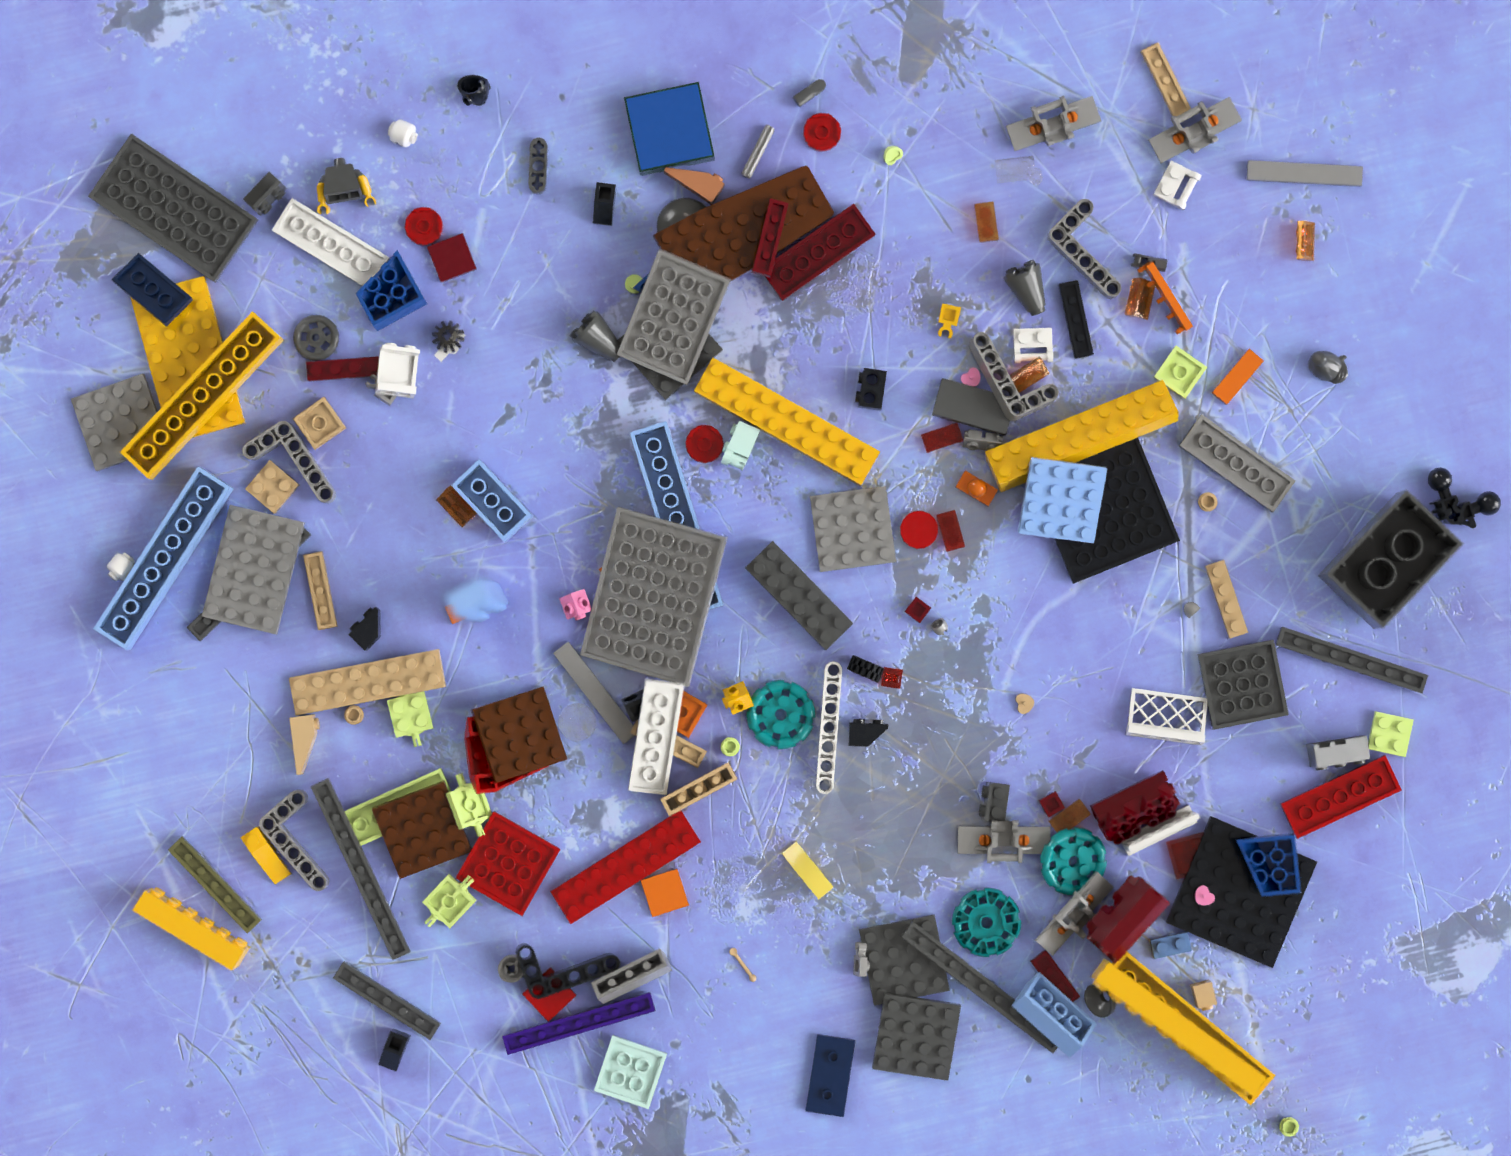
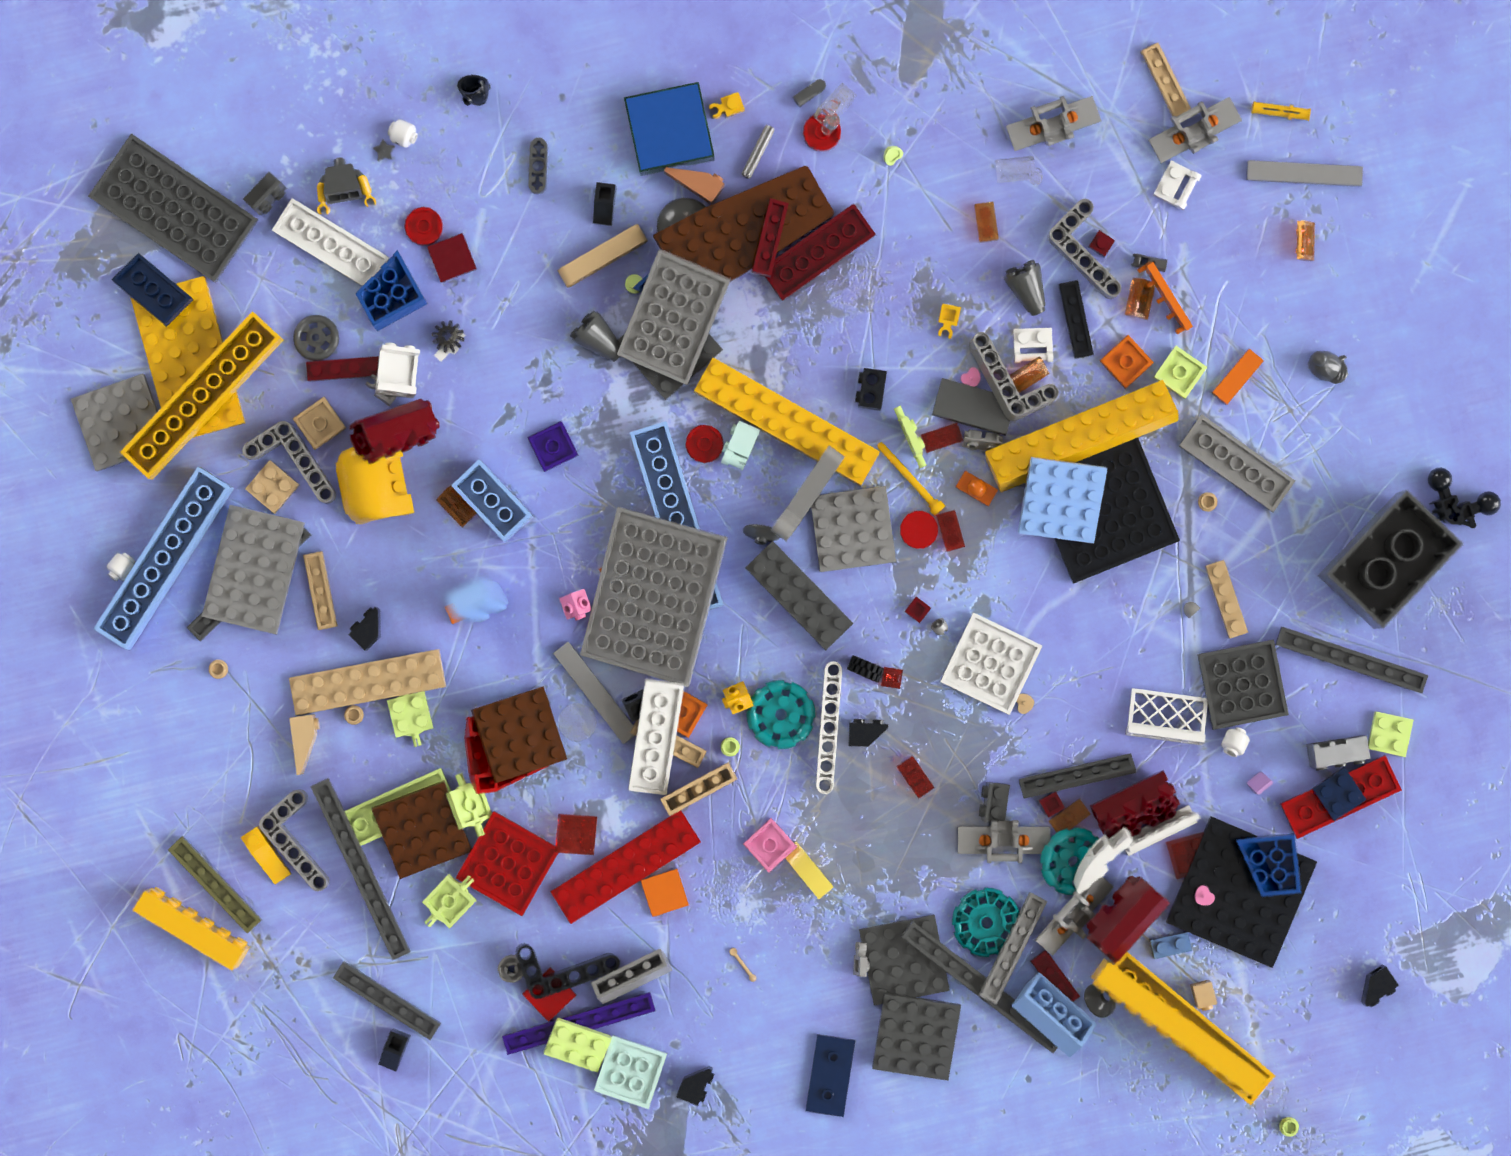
(218, 669): none -> tan plate
(373, 489): none -> yellow piece
(384, 150): none -> dark grey piece
(394, 430): none -> dark red brick
(552, 446): none -> dark purple tile
(576, 834): none -> clear red plate
(577, 1045): none -> yellowish green plate
(602, 255): none -> tan beam
(693, 1086): none -> black slope
(730, 105): none -> yellow plate
(760, 533): none -> dark grey dish
(770, 845): none -> bright pink tile
(807, 493): none -> light grey beam
(833, 108): none -> clear hinge
(909, 428): none -> yellowish green plate
(915, 776): none -> clear red brick
(934, 505): none -> yellow piece
(991, 663): none -> white plate
(1012, 948): none -> light grey tile
(1077, 775): none -> dark grey plate
(1095, 861): none -> white slope
(1101, 243): none -> dark red plate
(1126, 361): none -> orange tile
(1235, 742): none -> white head
(1259, 783): none -> lavender slope
(1304, 114): none -> yellow pin
(1339, 794): none -> dark blue plate
(1377, 984): none -> black slope

